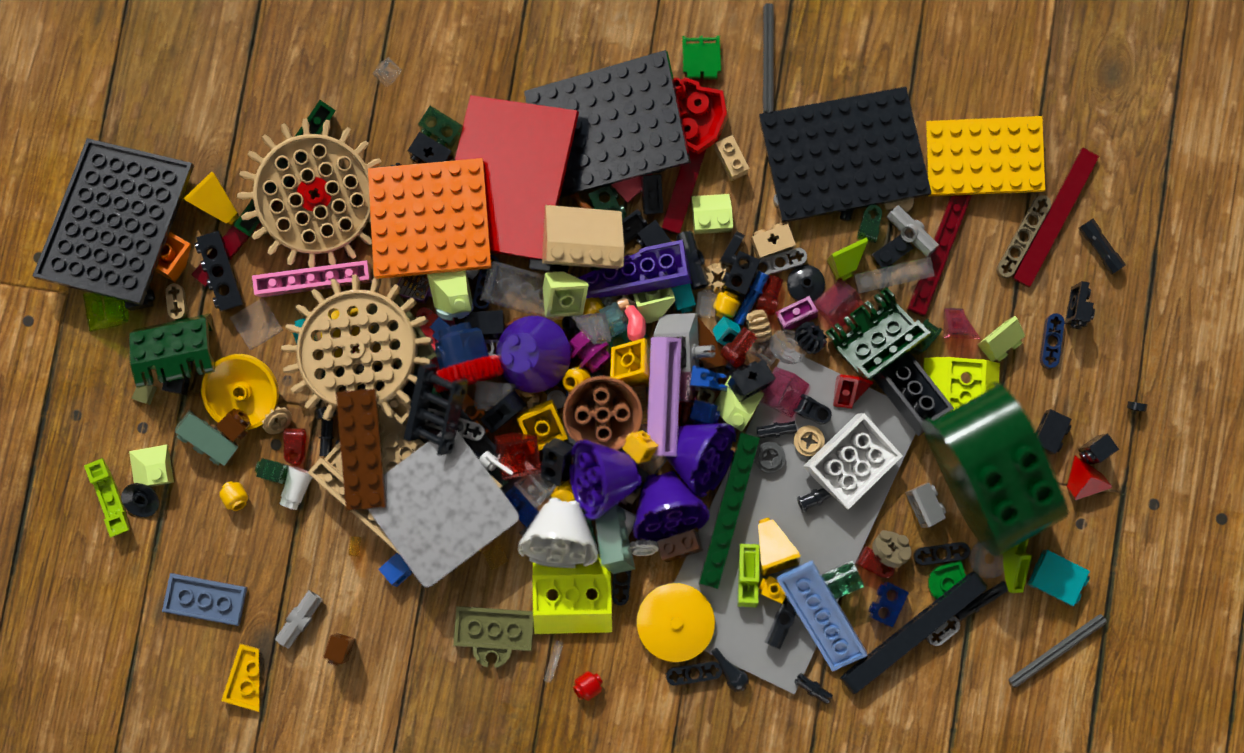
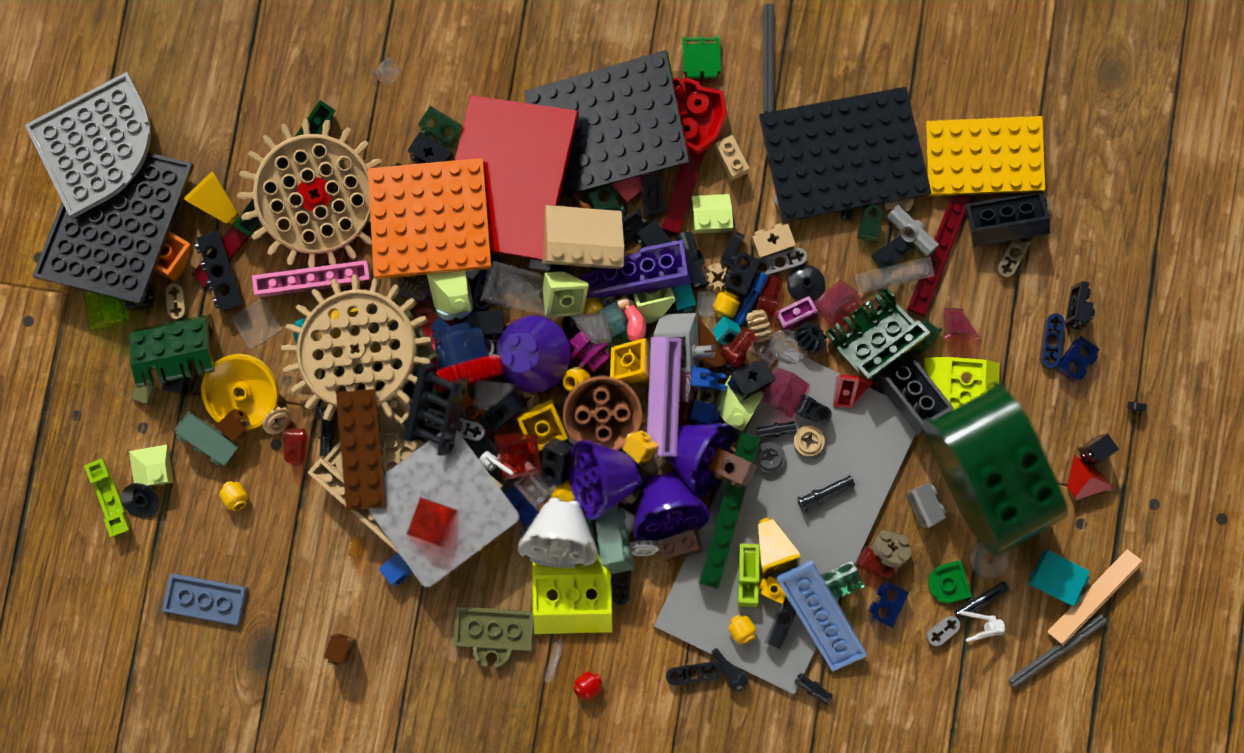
(94, 143): none -> light grey plate
(243, 682): yellow wing -> none
(271, 470): clear green brick -> none
(295, 487): white plant -> none
(298, 619): light grey piece -> none
(431, 522): none -> clear red slope
(558, 398): light grey tile -> none
(675, 622): yellow dish -> none
(742, 629): none -> yellow head
(743, 470): none -> reddish brown brick
(846, 260): lime slope -> none
(853, 460): white slope -> none
(913, 632): black beam -> none
(954, 546): black beam -> none
(992, 627): none -> white plant
(1002, 339): yellowish green slope -> none
(1008, 218): none -> black slope
(1016, 567): lime slope -> none
(1052, 430): black brick -> none
(1055, 217): dark red tile -> none
(1074, 356): none -> clear blue brick
(1094, 235): black axle -> none
(1095, 597): none -> light nougat tile

